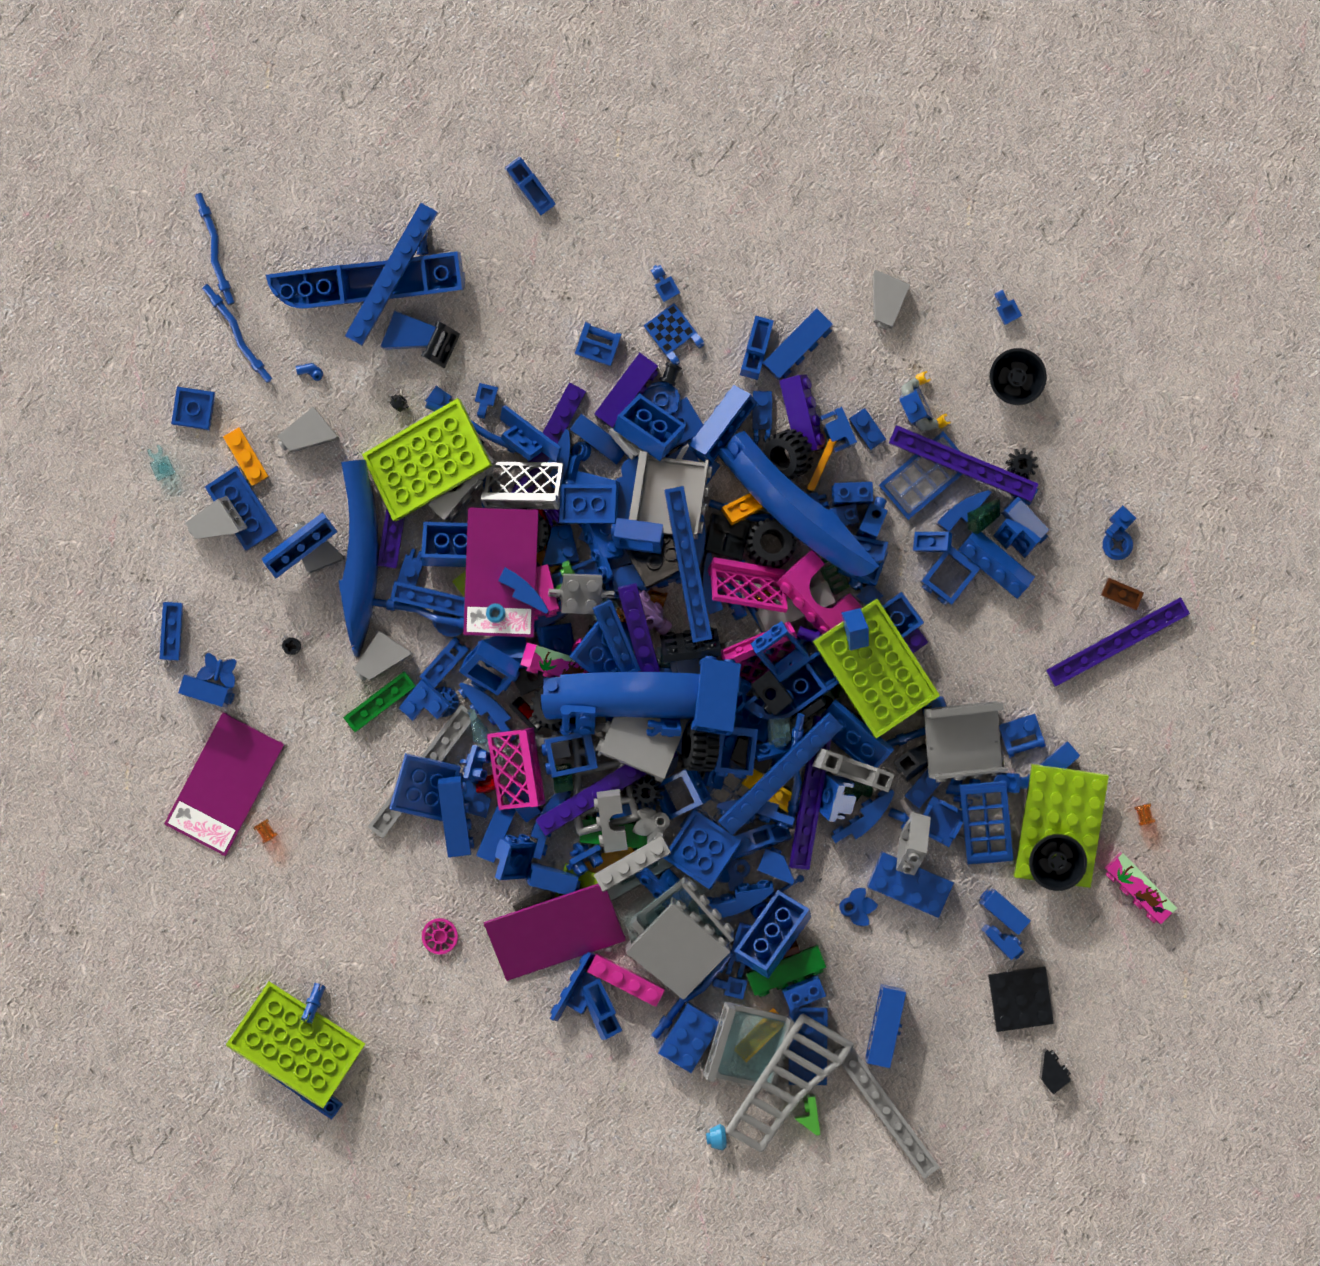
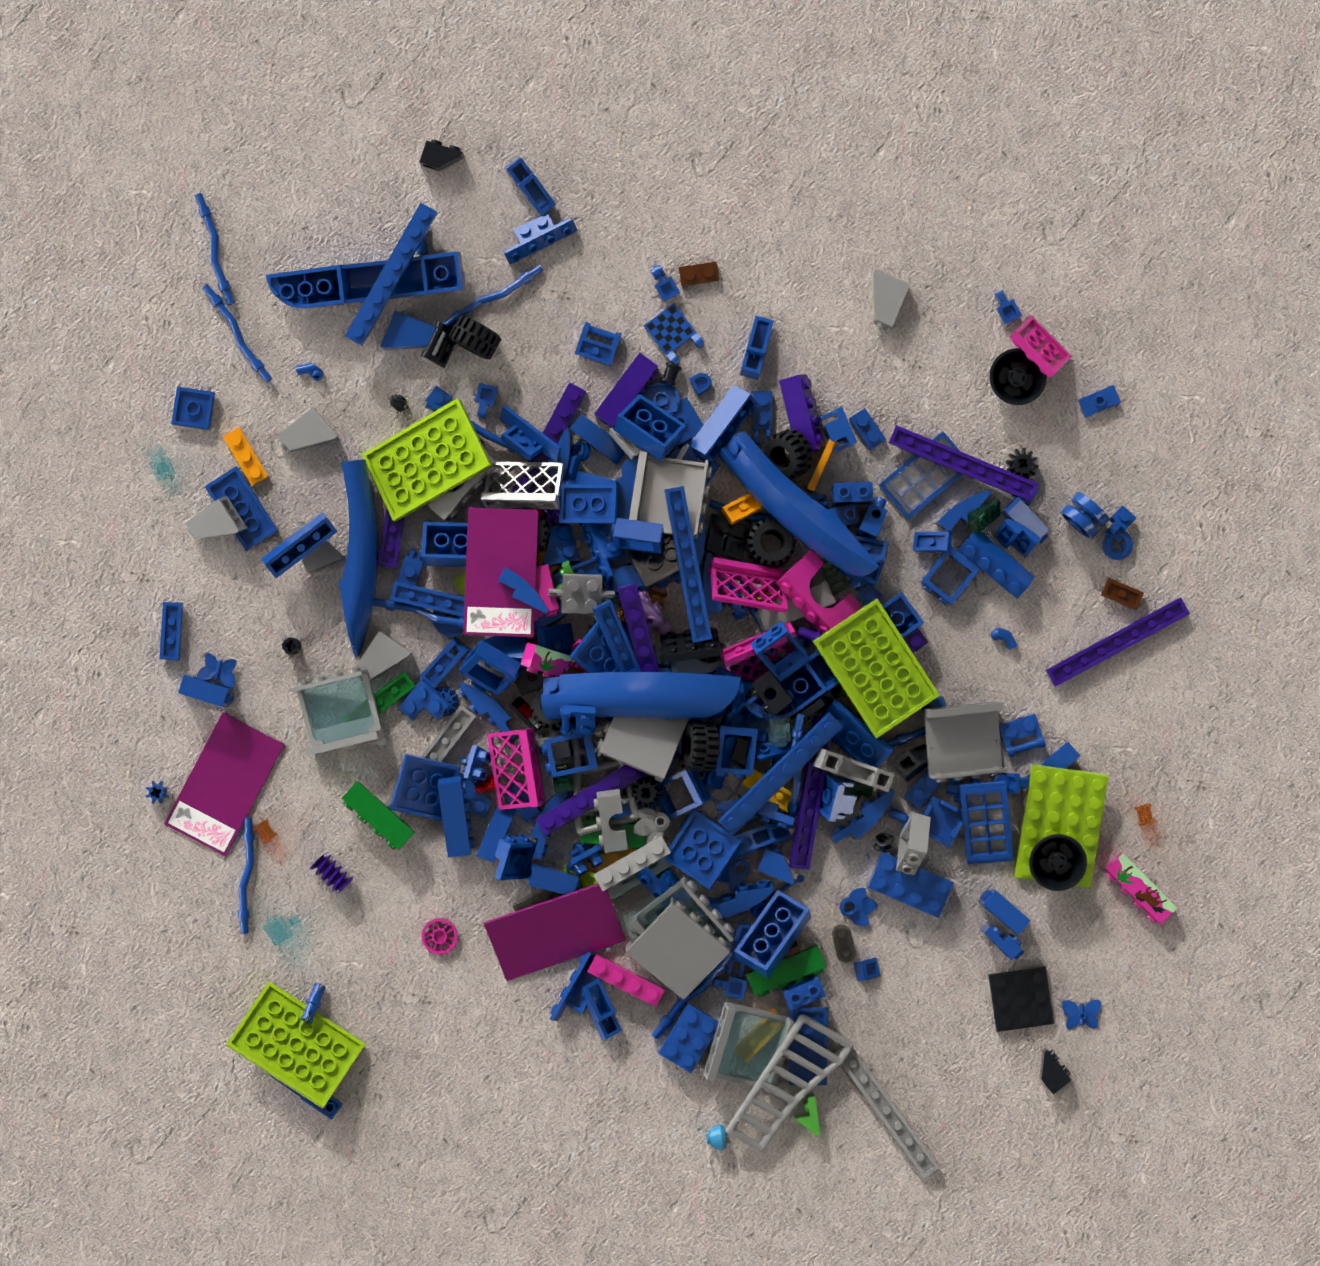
(155, 797): none -> blue gear
(243, 913): none -> blue bar
(278, 929): none -> clear light blue brick
(331, 873): none -> dark purple piece
(339, 711): none -> clear light blue panel
(378, 815): none -> green brick
(438, 156): none -> black slope
(475, 337): none -> black tyre
(479, 731): clear light blue cone -> none
(491, 608): dark azure plate -> none
(525, 278): none -> blue bar
(538, 235): none -> blue bracket
(667, 727): blue plate -> none
(698, 274): none -> reddish brown plate
(700, 383): none -> blue tile
(716, 696): blue panel -> none
(797, 344): blue brick -> none
(844, 942): none -> clear smoke plate
(856, 629): blue slope -> none
(866, 969): none -> blue slope
(881, 838): none -> black plate
(885, 1026): blue brick -> none
(917, 407): torso -> none
(1005, 635): none -> blue arm
(1040, 346): none -> dark pink plate
(1081, 1015): none -> blue piece
(1084, 515): none -> blue wheel
(1099, 401): none -> blue plate

